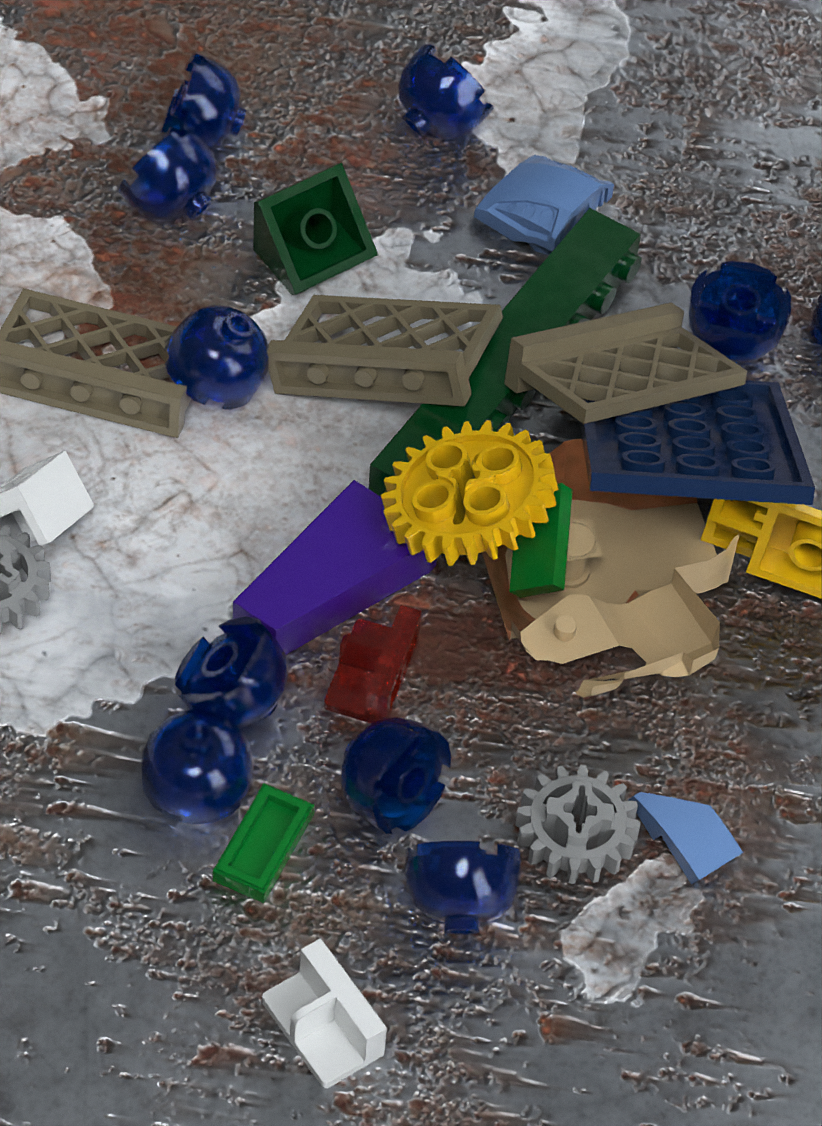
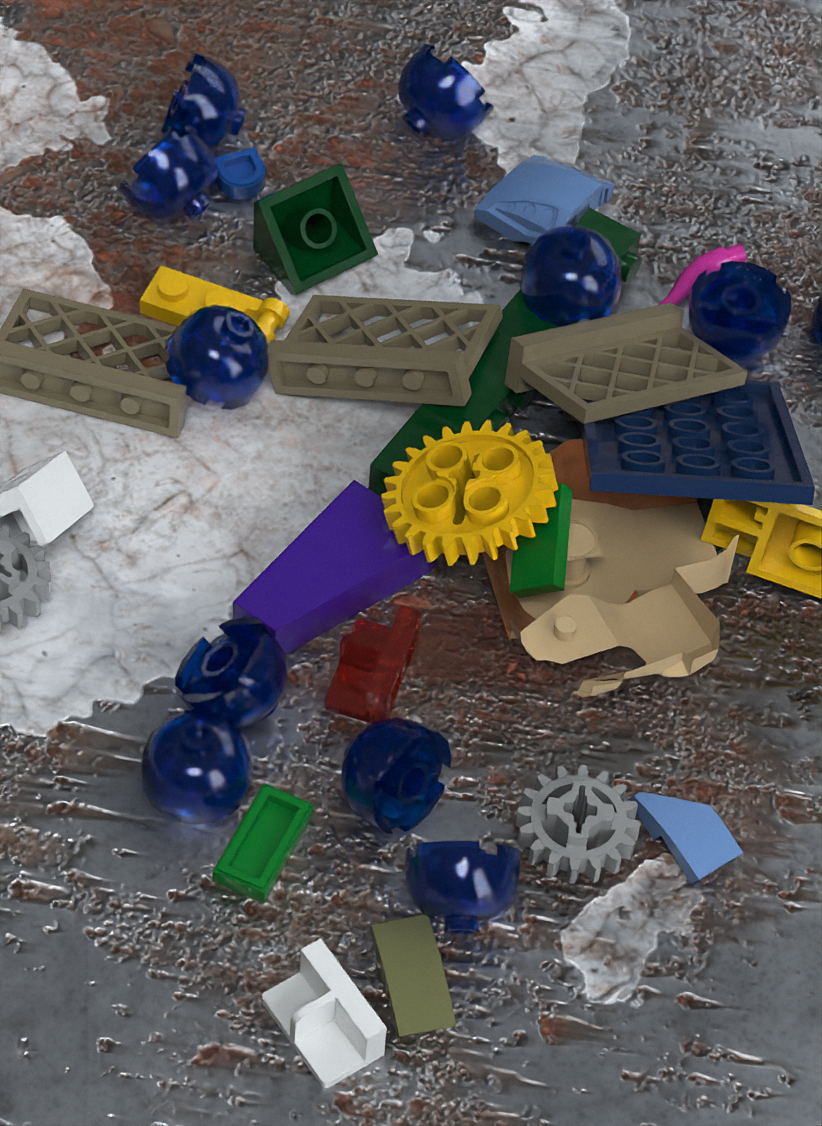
(176, 294): none -> yellow plate
(241, 174): none -> blue tile
(413, 976): none -> olive slope
(570, 275): none -> clear blue cylinder
(708, 261): none -> dark pink animal

